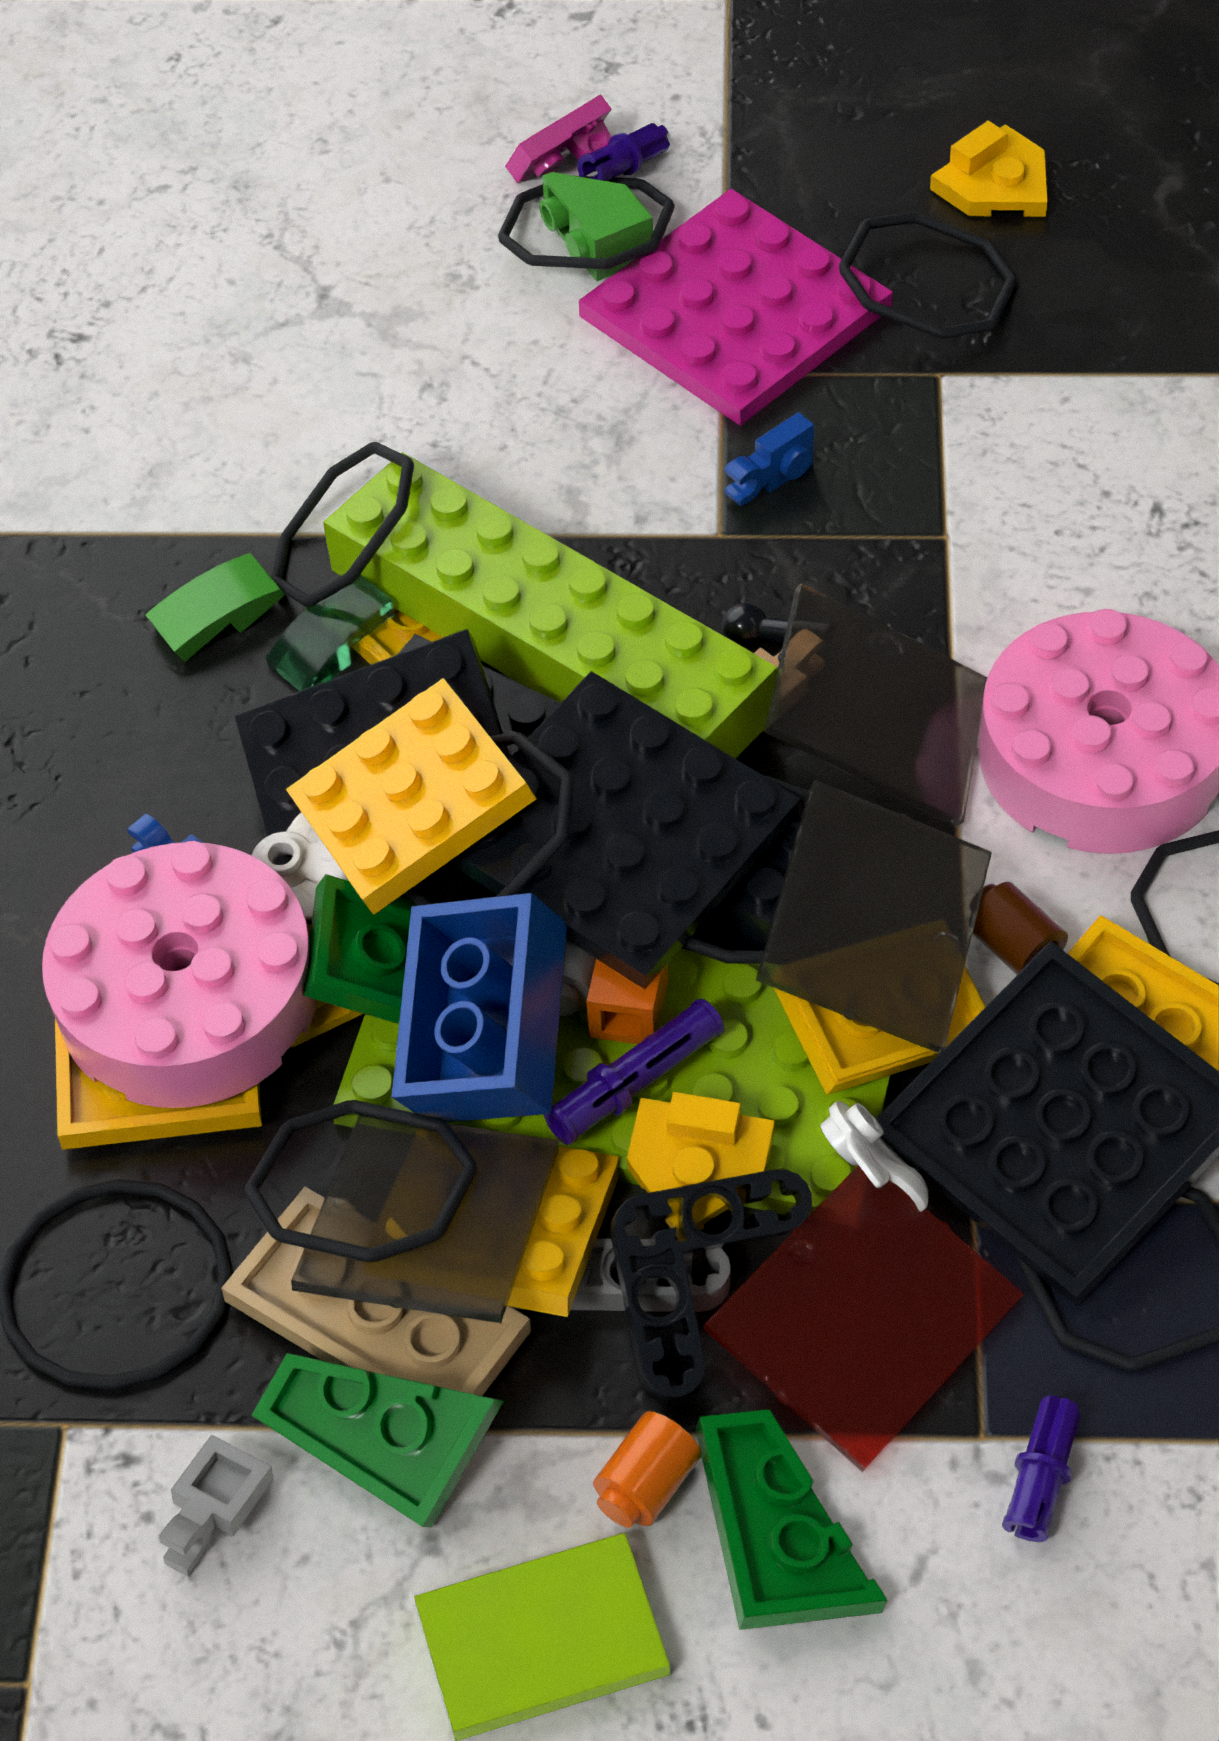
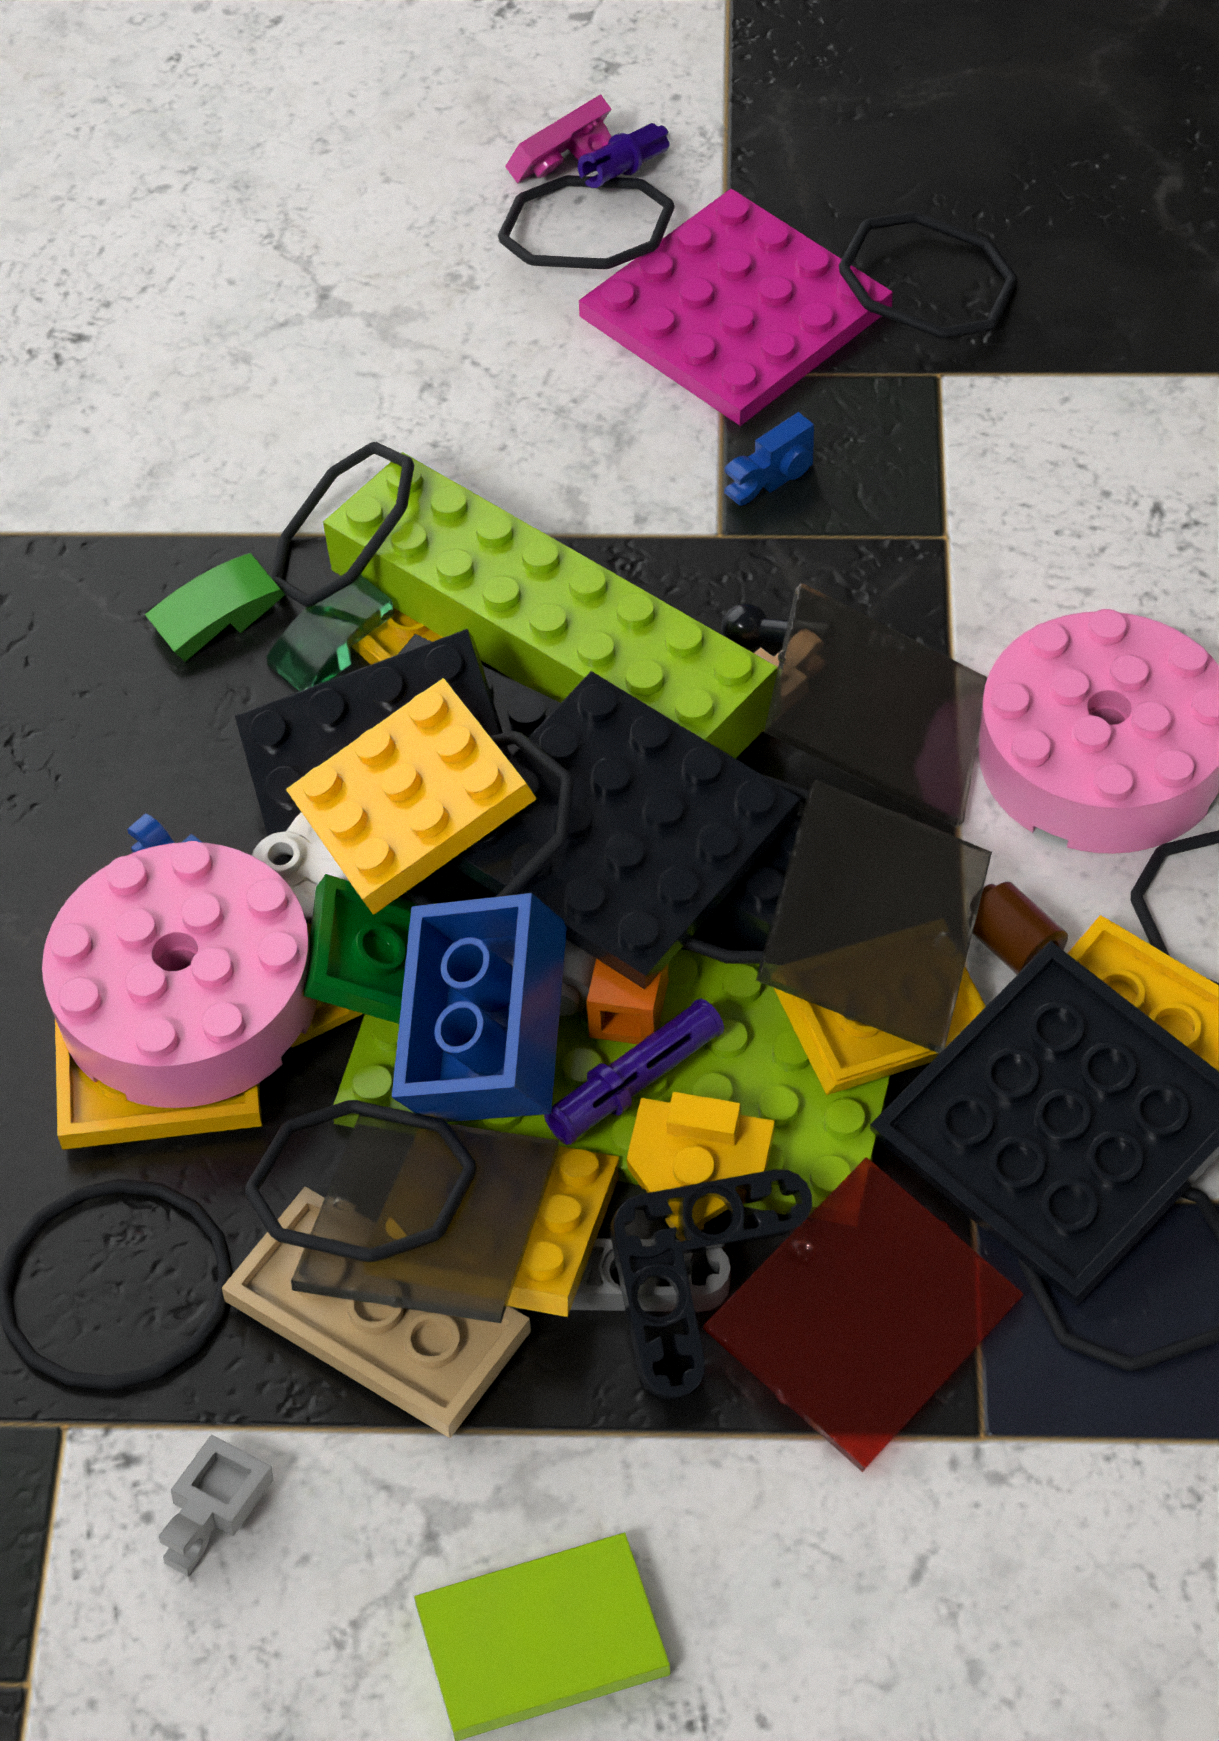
(379, 1430): green wing -> none
(594, 217): bright green slope -> none
(645, 1470): orange brick -> none
(774, 1534): green wing -> none
(859, 1141): white plate -> none
(994, 172): yellow plate -> none
(1042, 1469): dark purple axle -> none

